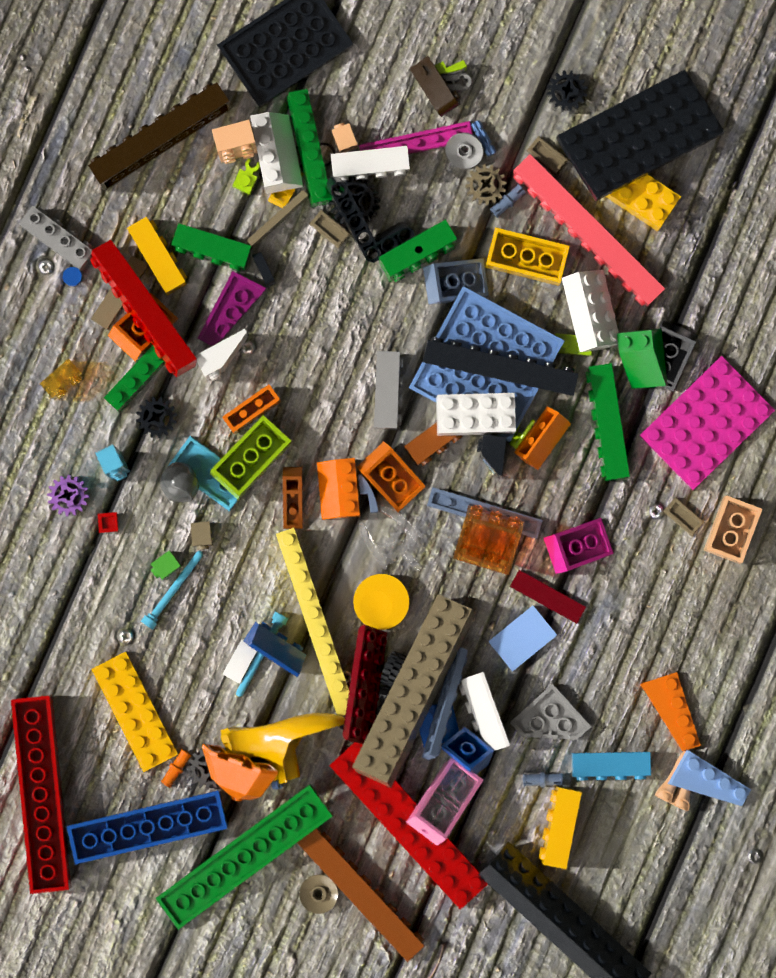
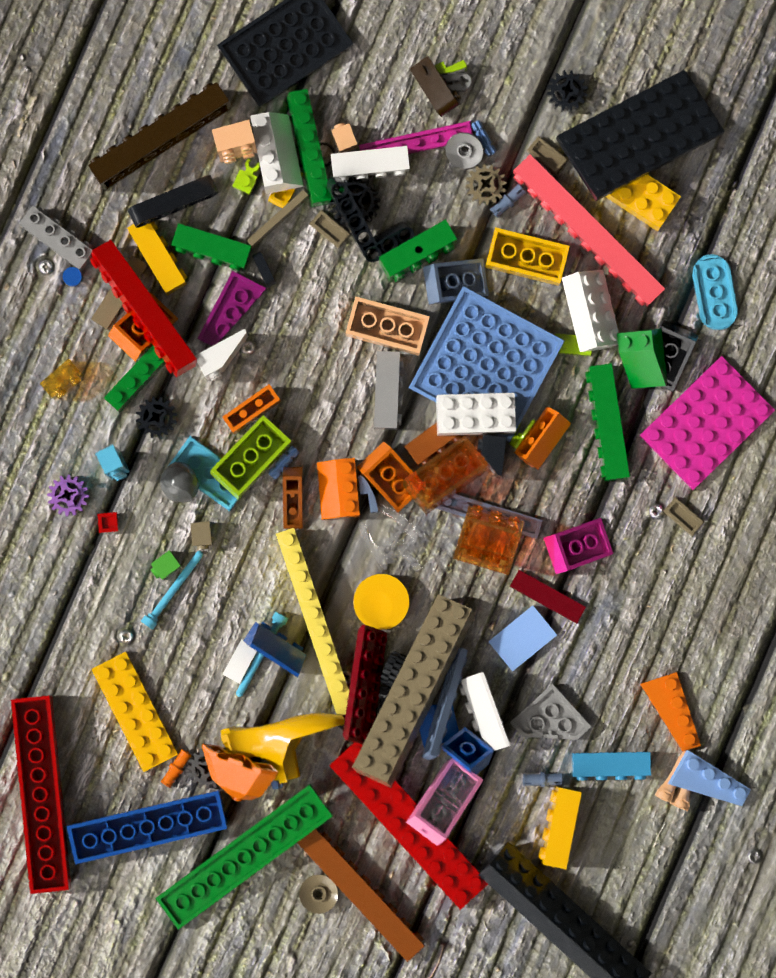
(173, 201): none -> black beam
(284, 461): none -> medium blue axle
(387, 326): none -> light nougat brick
(445, 475): none -> clear orange brick
(500, 367): black brick -> none
(715, 292): none -> medium azure tile
(732, 529): light nougat brick -> none

